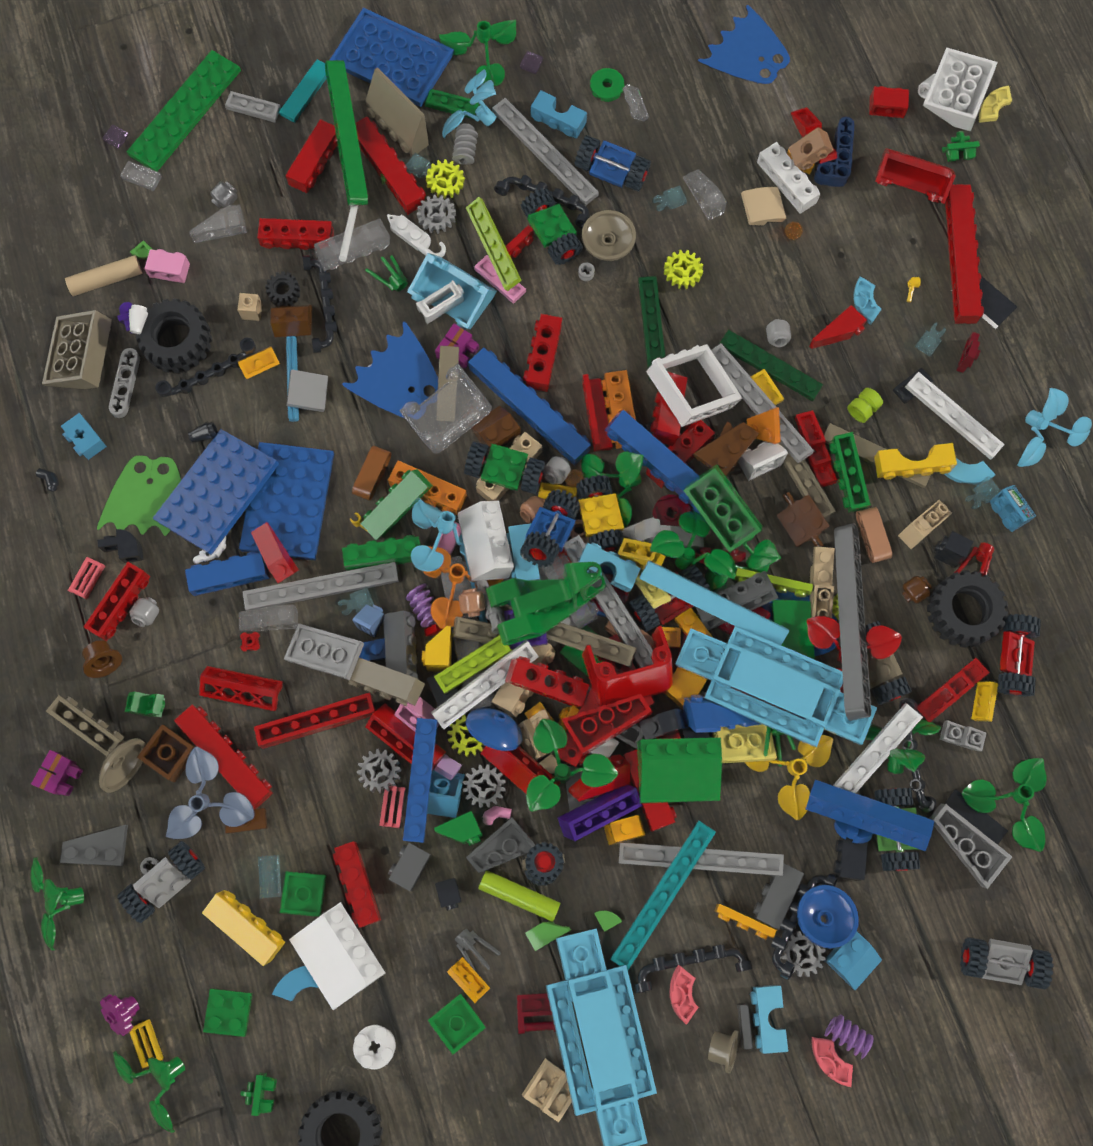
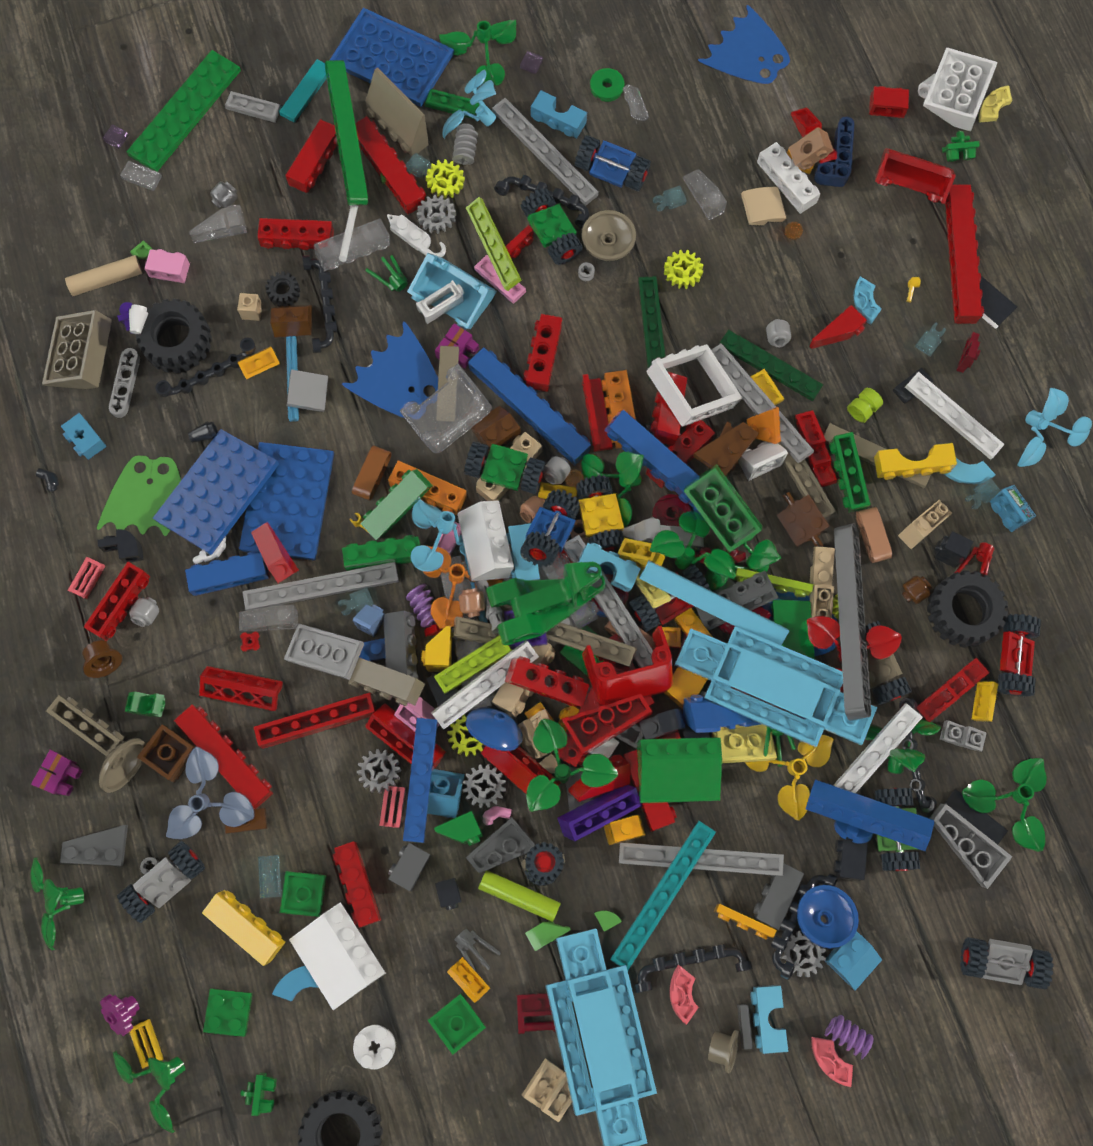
(448, 767): lavender tile -> none

